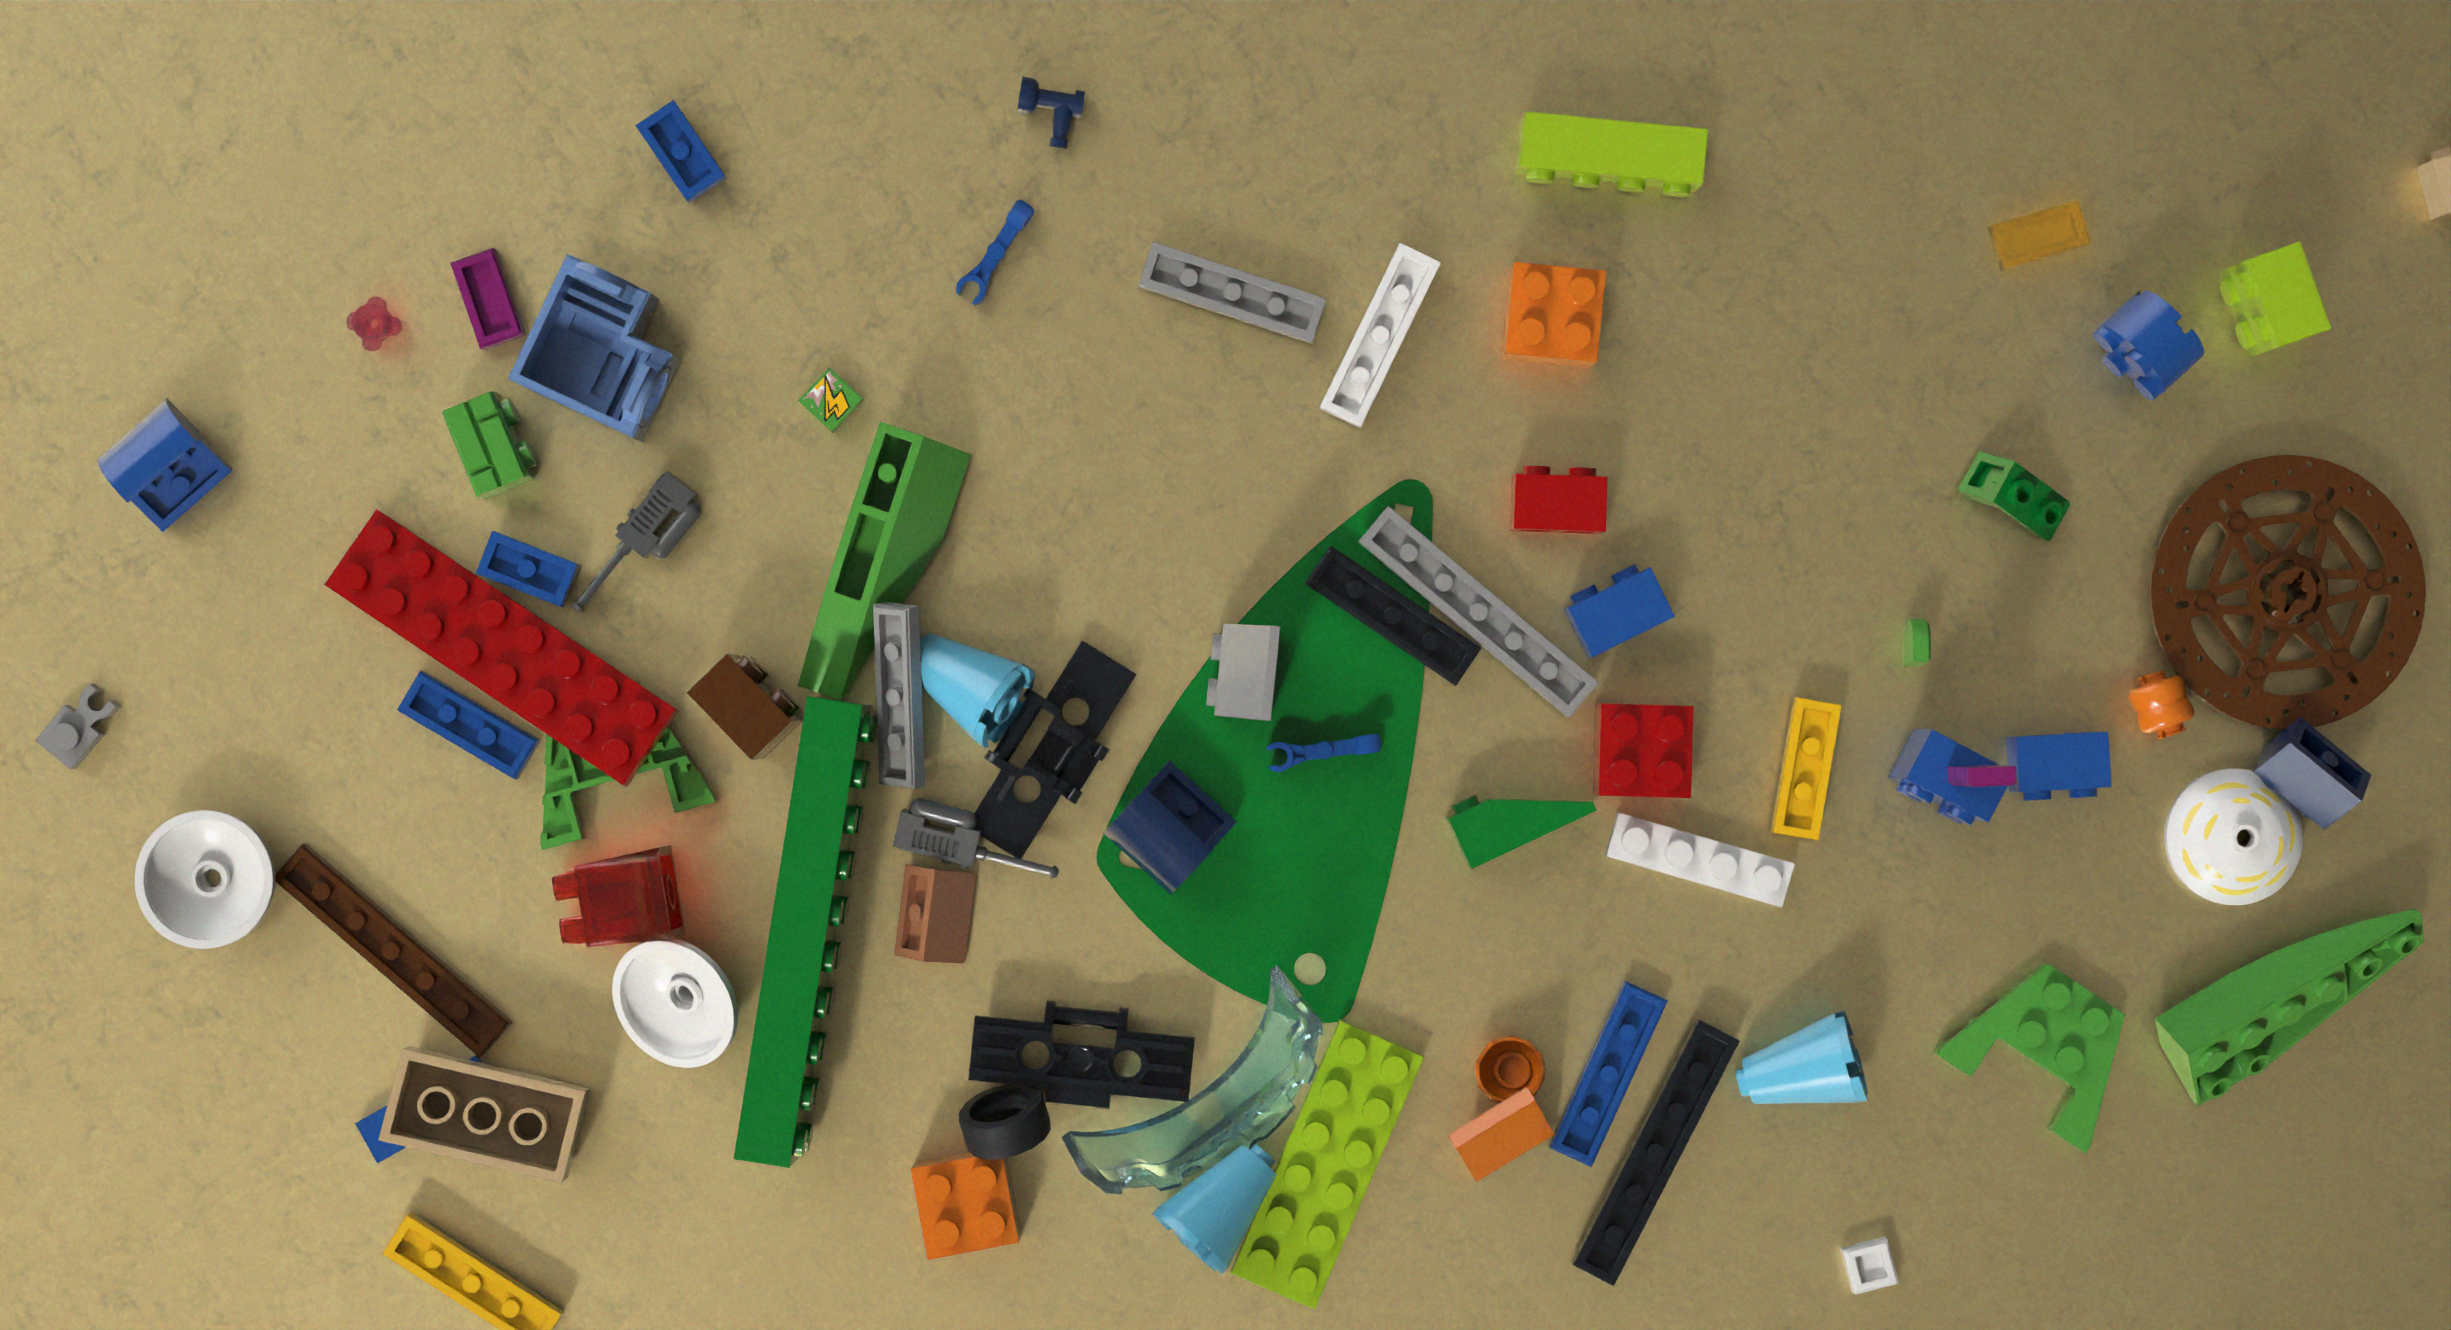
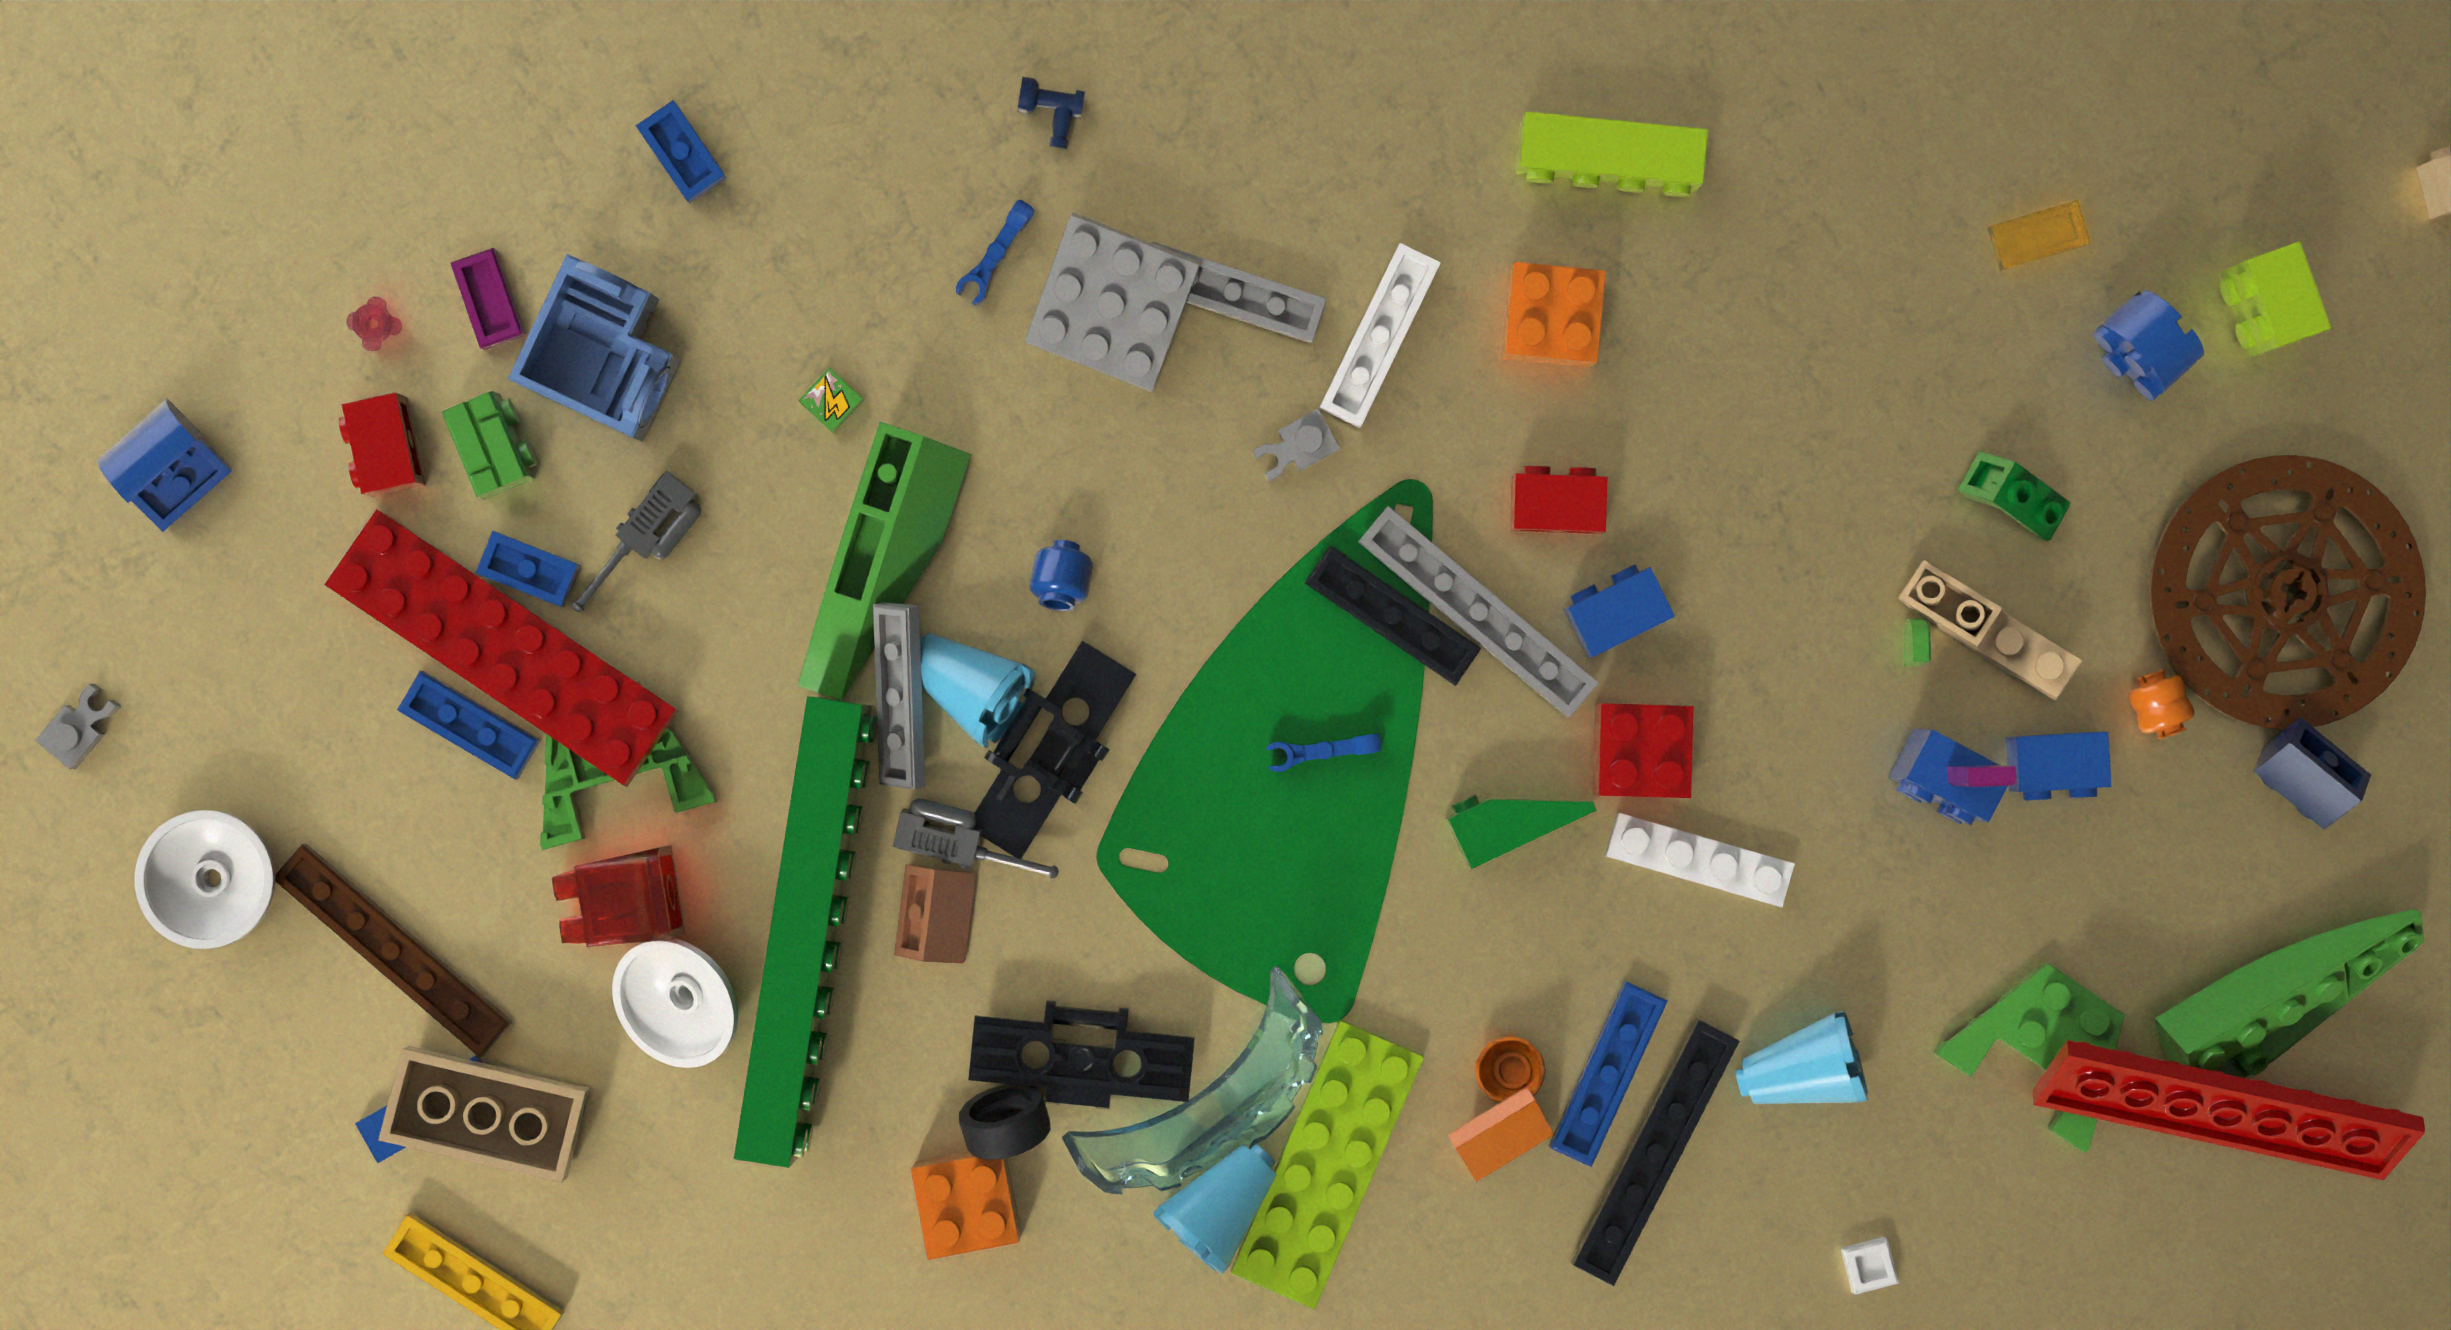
(381, 445): none -> red brick
(746, 705): reddish brown brick -> none
(1061, 575): none -> blue head
(1112, 302): none -> light grey plate
(1170, 827): dark blue brick -> none
(1245, 671): light grey slope -> none
(1303, 442): none -> light grey plate
(1806, 768): yellow plate -> none
(1989, 630): none -> tan slope
(2204, 833): white dish -> none
(2227, 1110): none -> red plate

